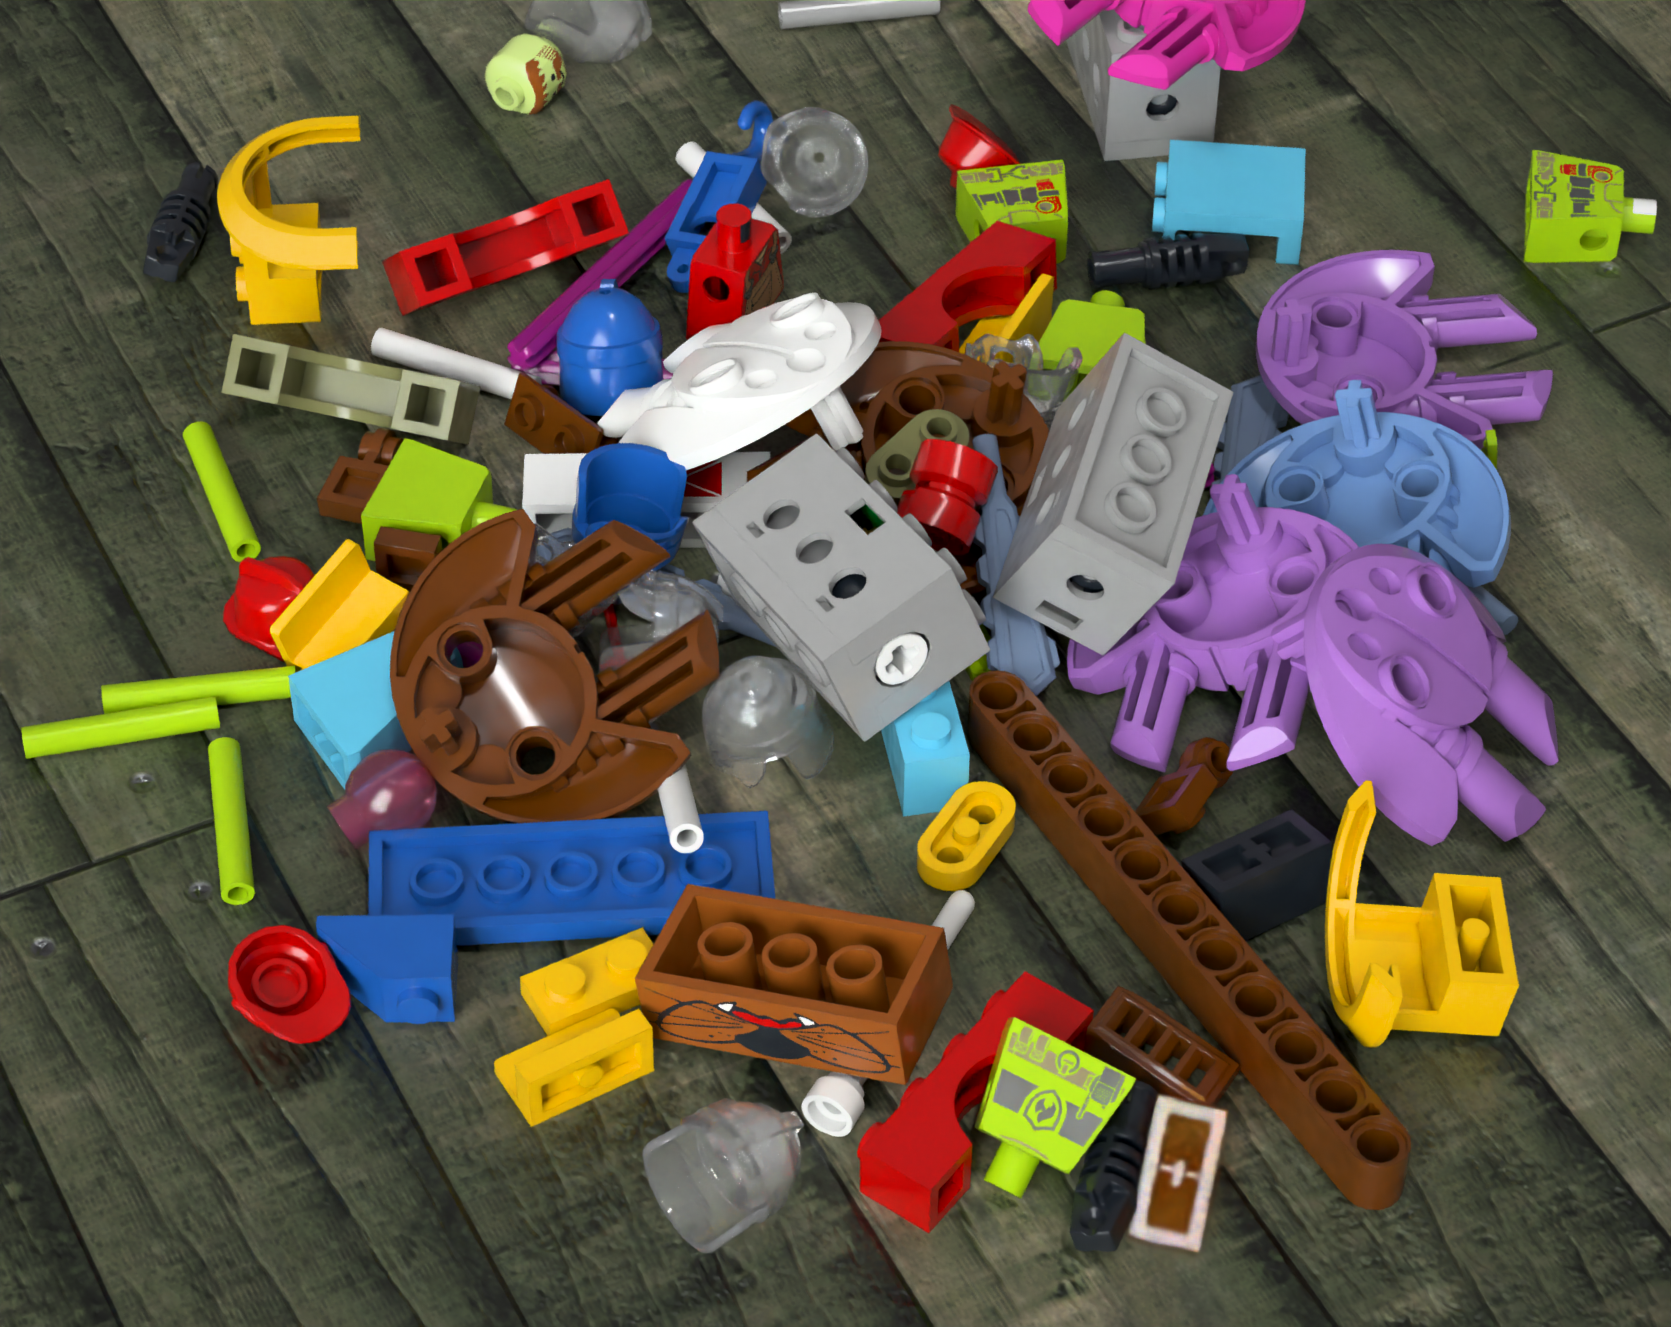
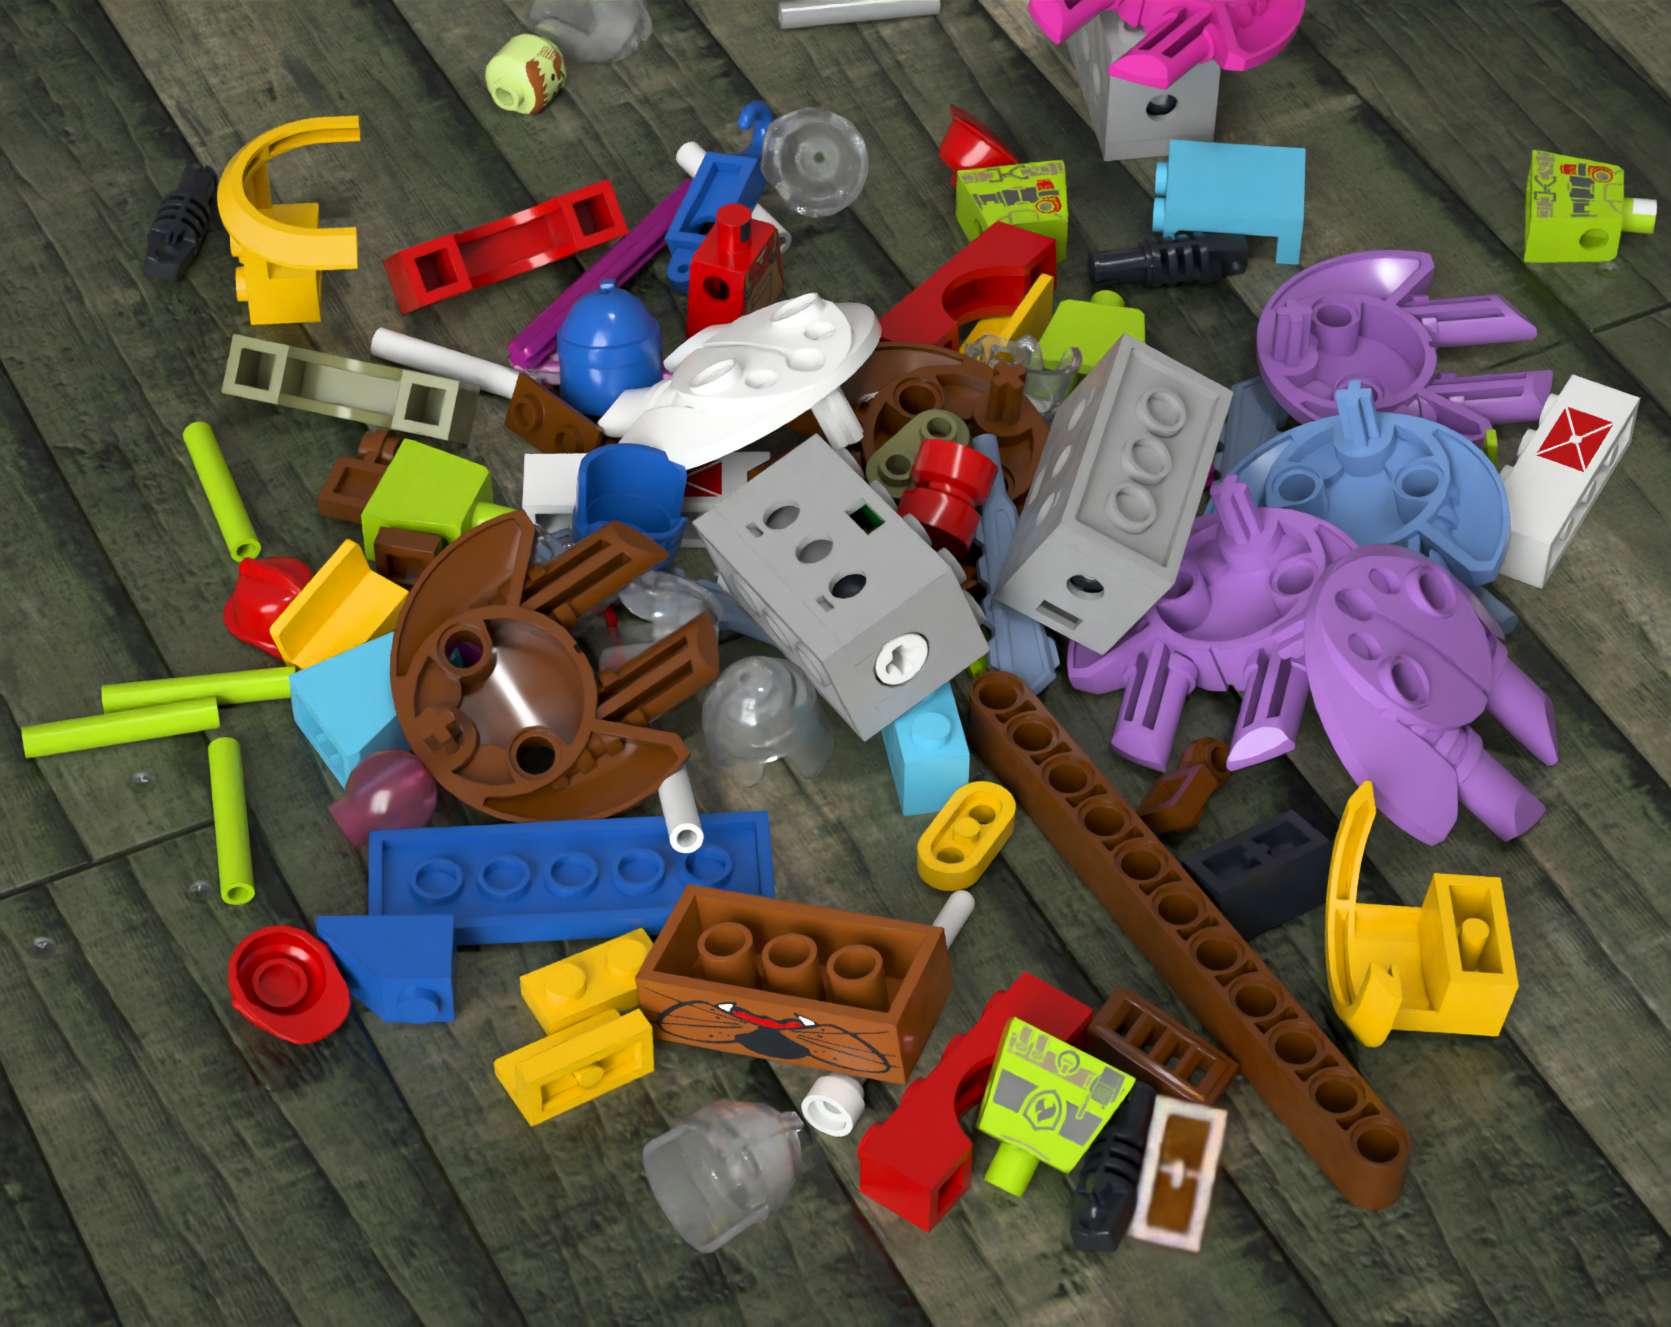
(1563, 473): none -> white brick

